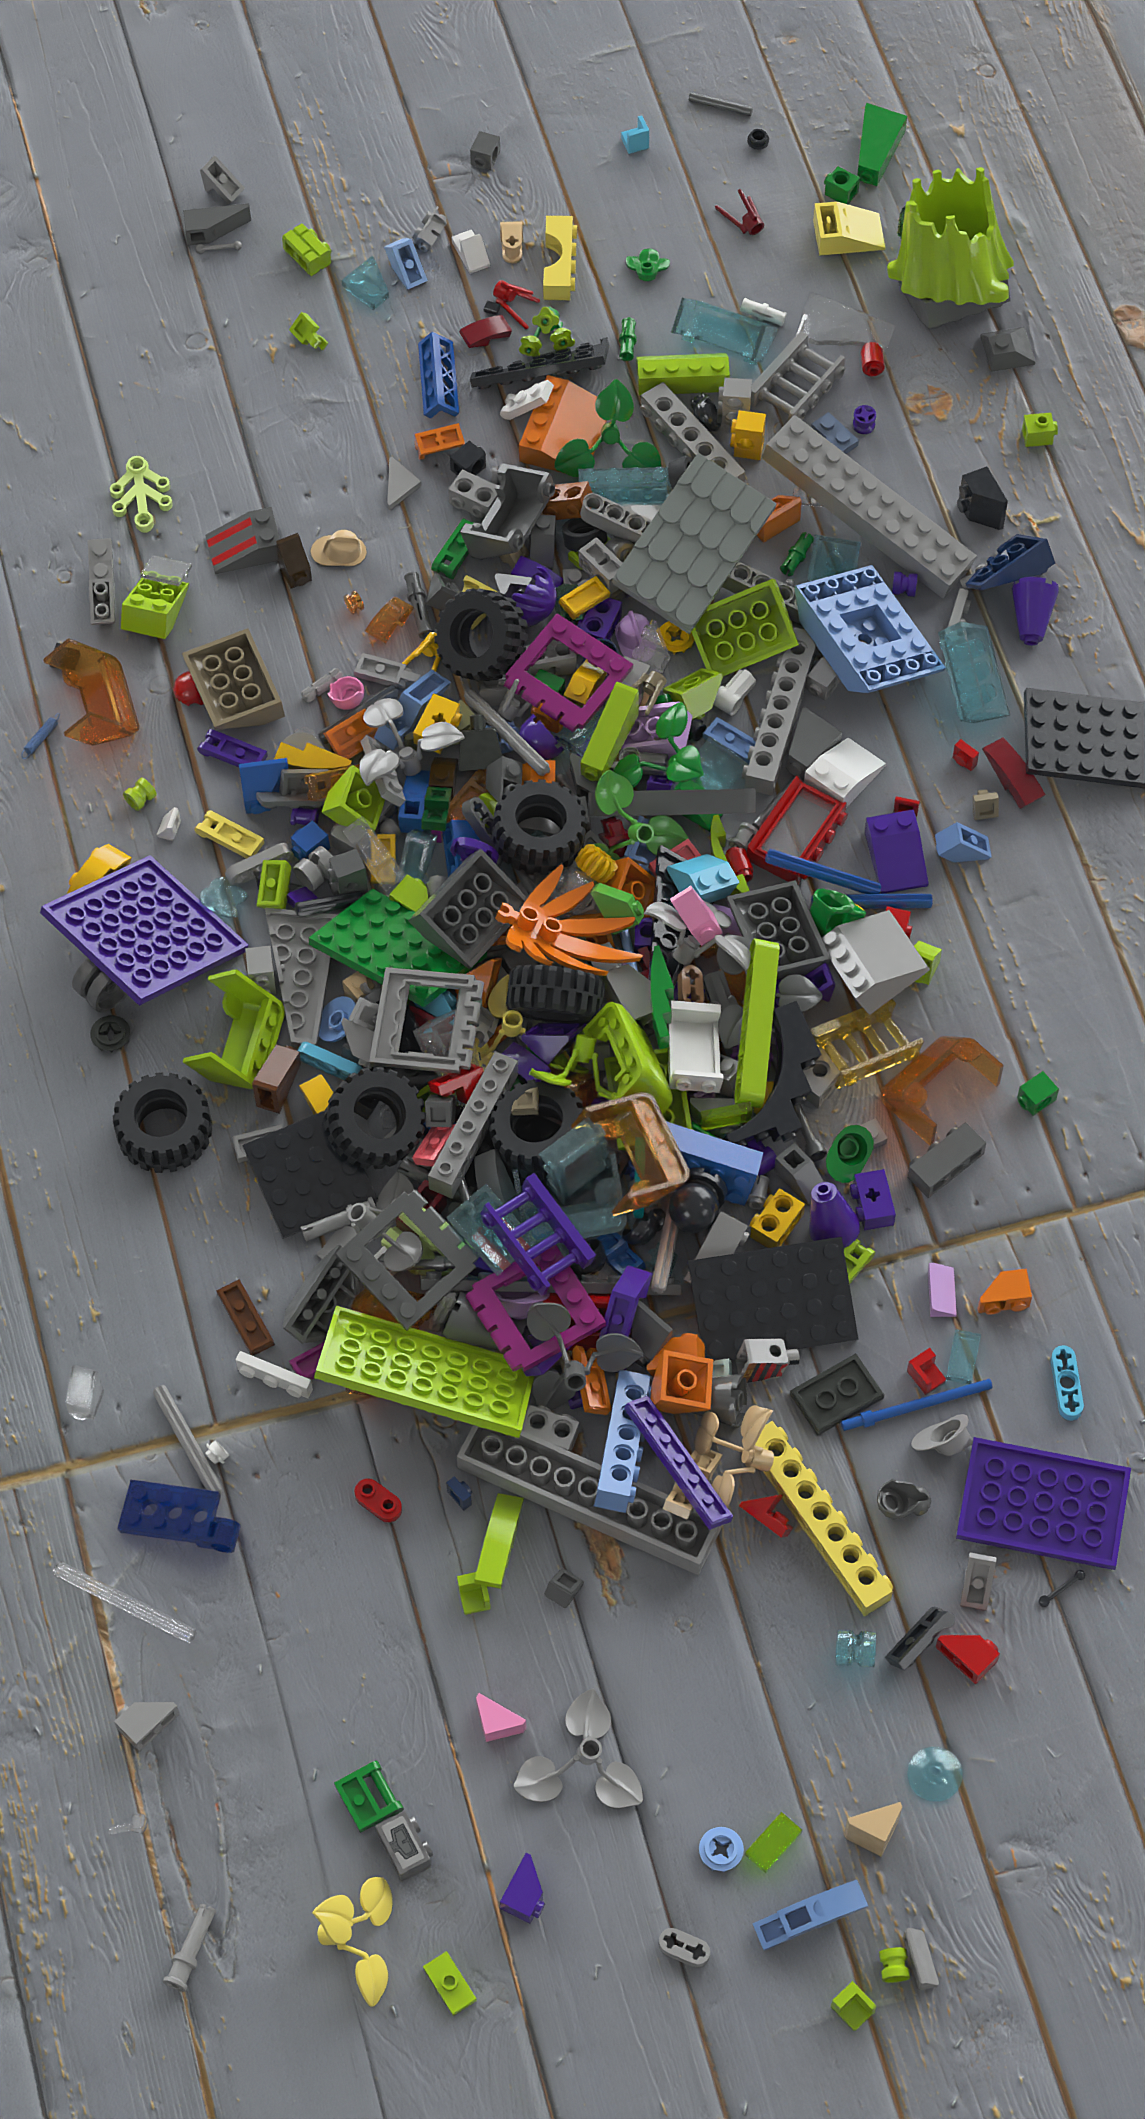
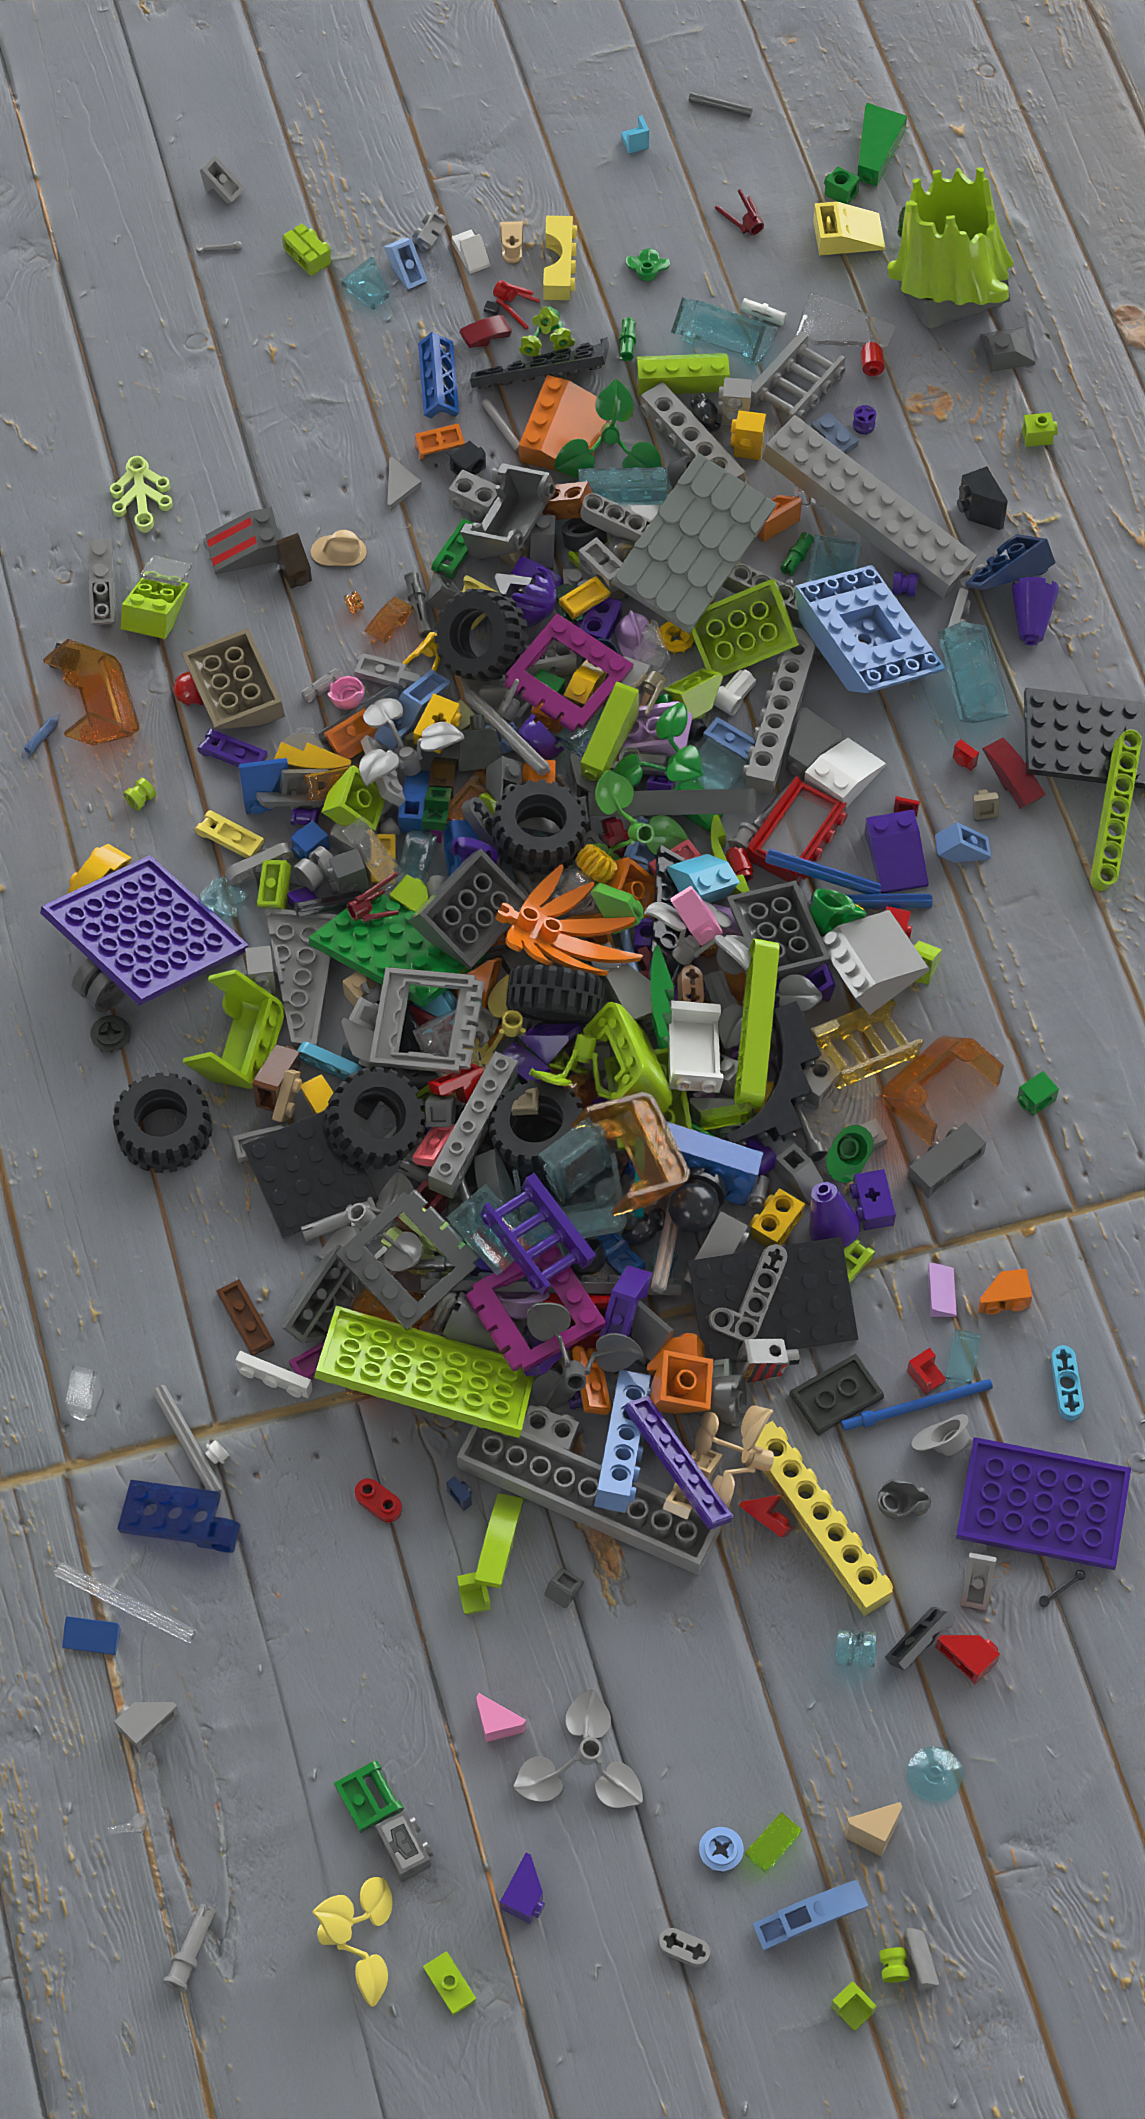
(91, 1635): none -> blue slope
(169, 825): white slope -> none
(211, 223): dark grey slope -> none
(290, 1085): none -> tan plate
(305, 331): lime plate -> none
(333, 1013): medium blue dish -> none
(361, 906): none -> dark red plant
(485, 150): dark grey brick -> none
(501, 424): none -> light grey bar
(526, 400): white plate -> none
(753, 1291): none -> light grey beam
(758, 139): black plate -> none
(822, 679): light grey brick -> none
(1122, 802): none -> lime beam

